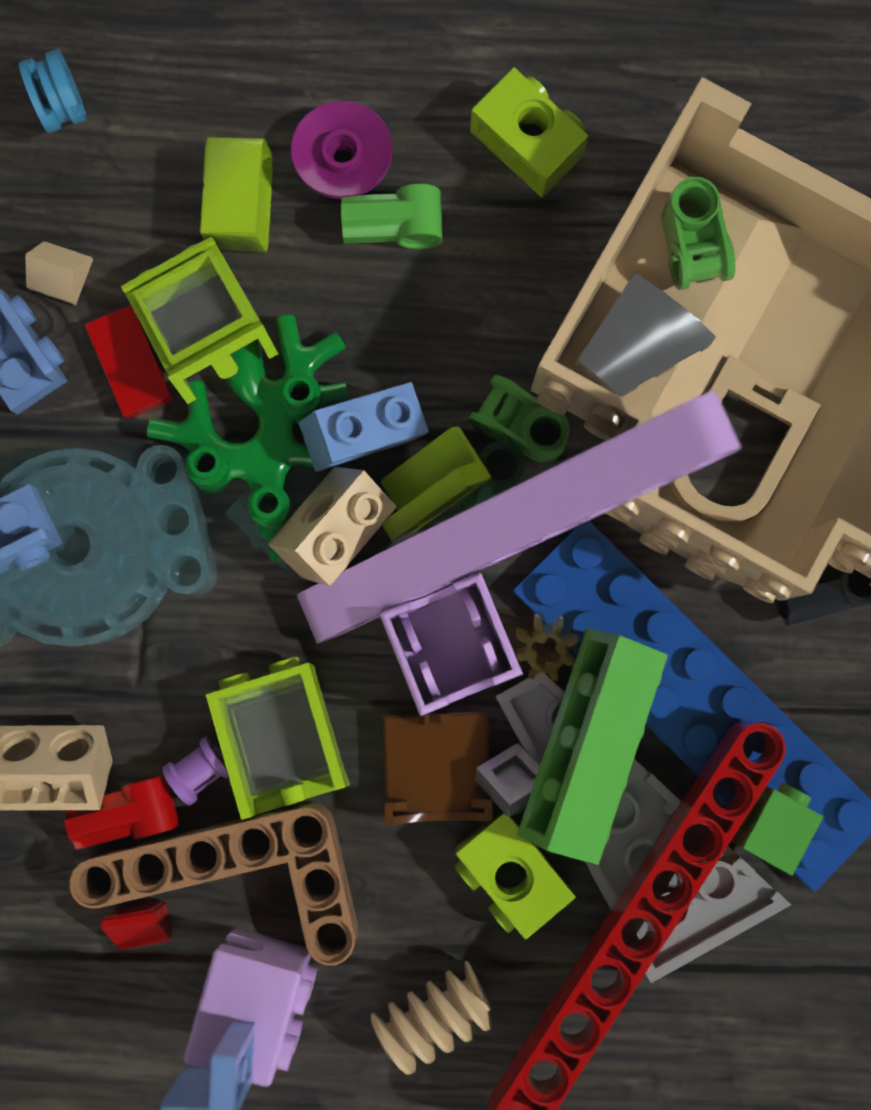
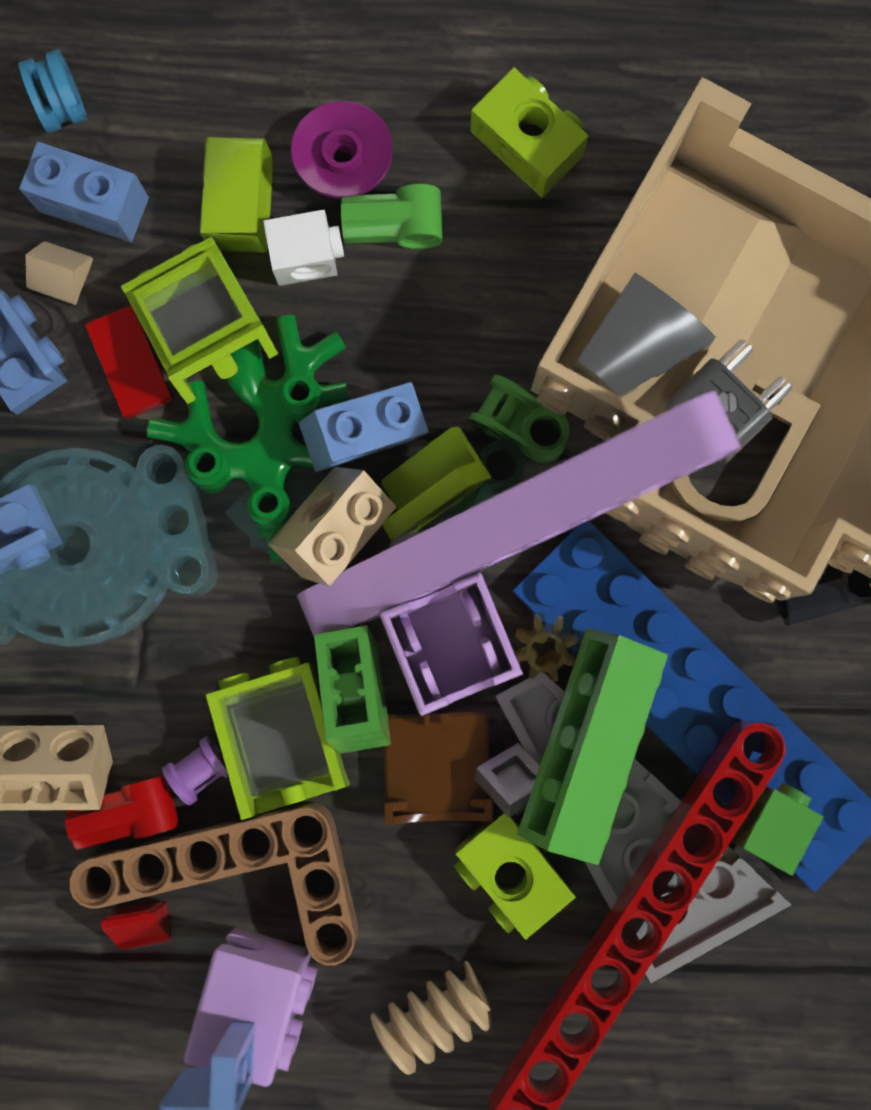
(84, 192): none -> medium blue brick
(303, 247): none -> white brick
(352, 690): none -> bright green brick
(700, 245): bright green piece -> none
(742, 407): none -> dark grey piece

